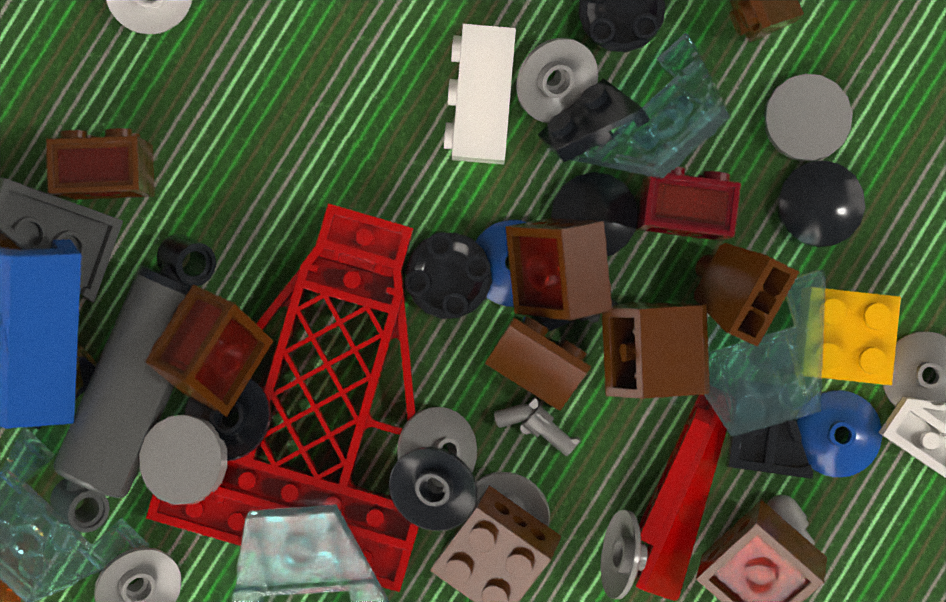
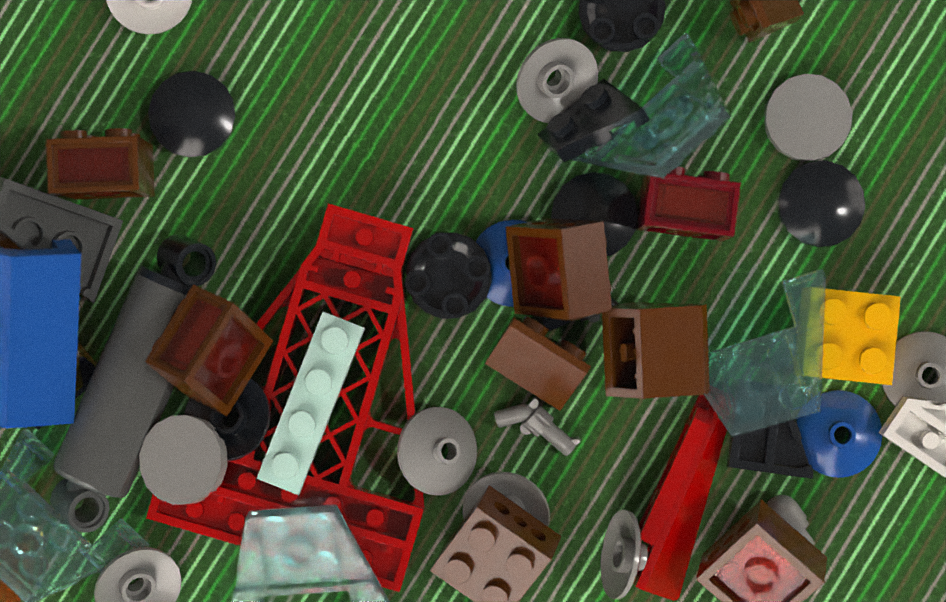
(192, 114): none -> black dish
(310, 403): none -> light aqua plate
(423, 501): black dish -> none
(481, 93): white brick -> none
(743, 290): reddish brown torso -> none

